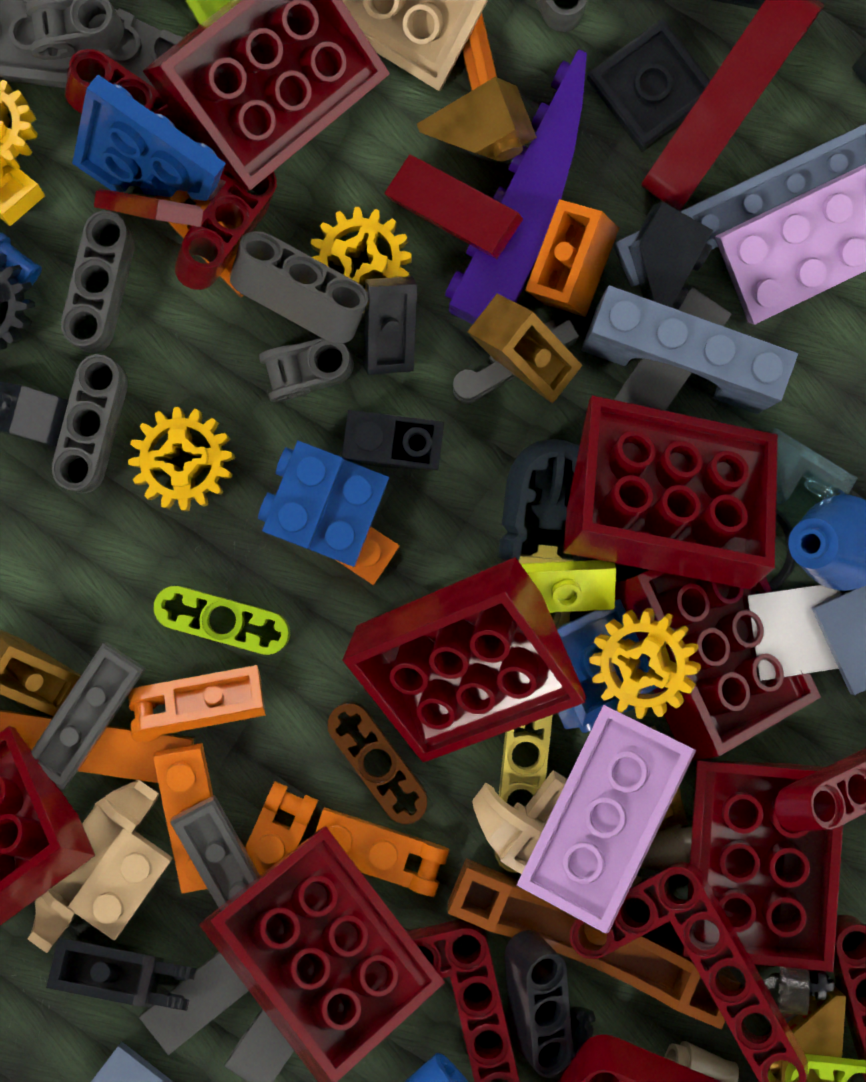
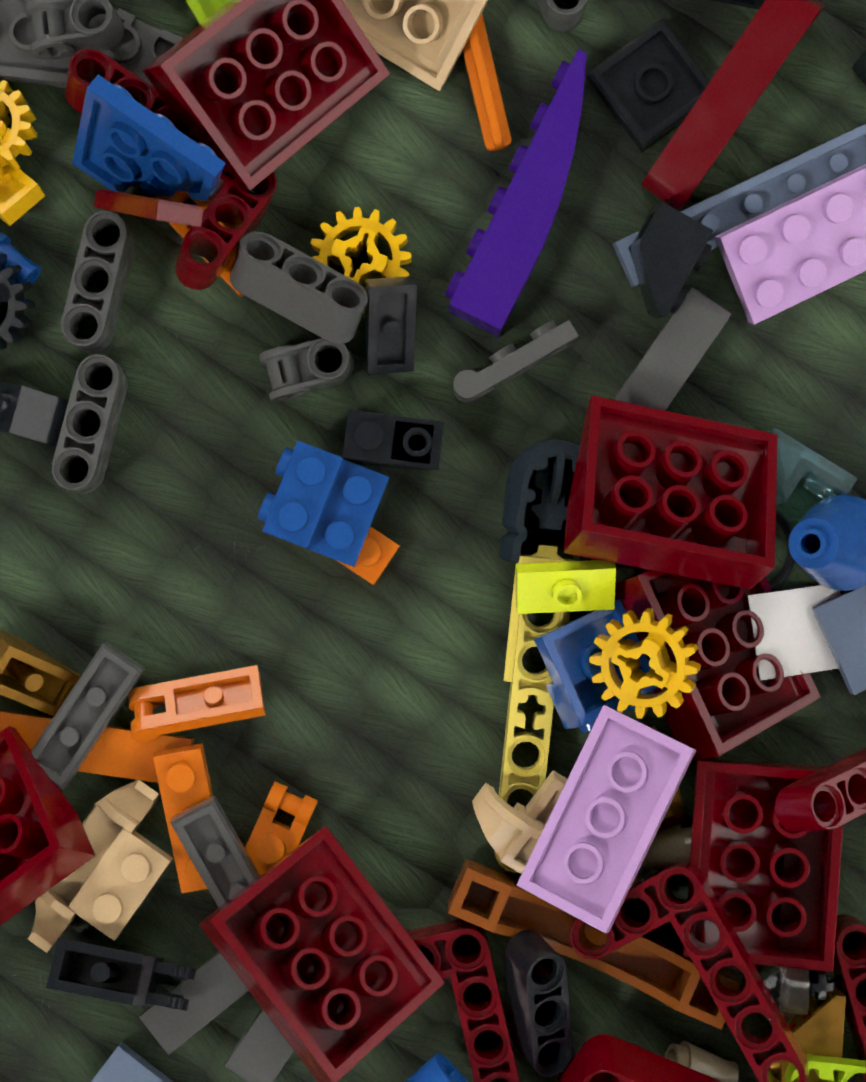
(180, 437): yellow gear -> none
(191, 598): lime beam -> none
(384, 851): orange plate -> none
(407, 784): reddish brown beam -> none
(453, 206): dark red tile -> none
(466, 662): dark red slope -> none
(484, 121): pearl gold slope -> none
(525, 347): pearl gold slope -> none
(572, 258): orange brick -> none
(581, 1027): black piece -> none
(744, 368): sand blue arch -> none

